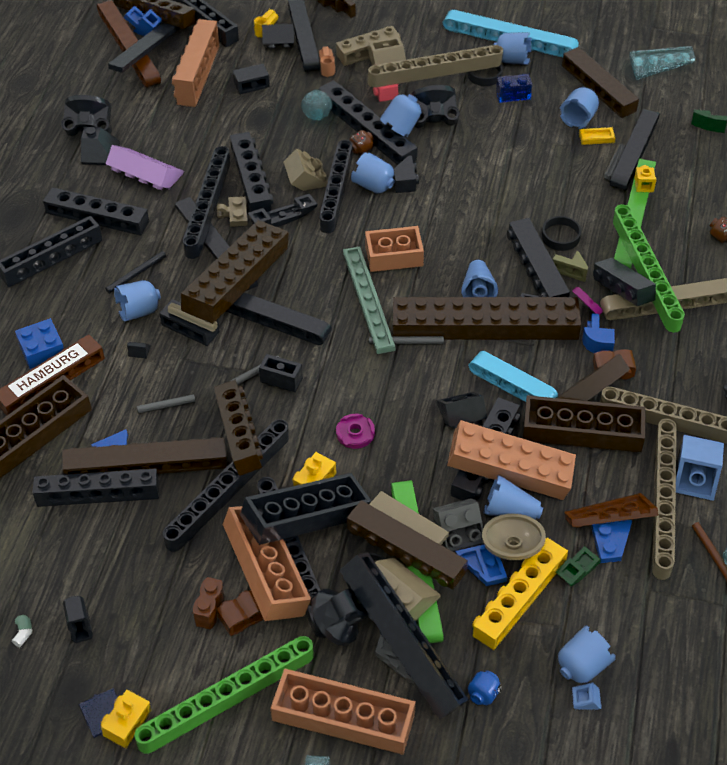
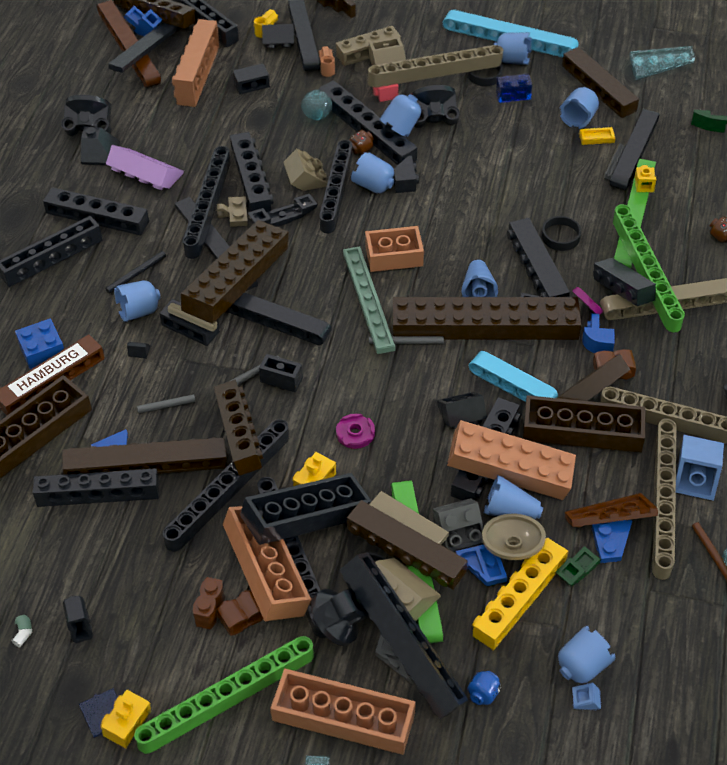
(573, 268): olive slope -> none

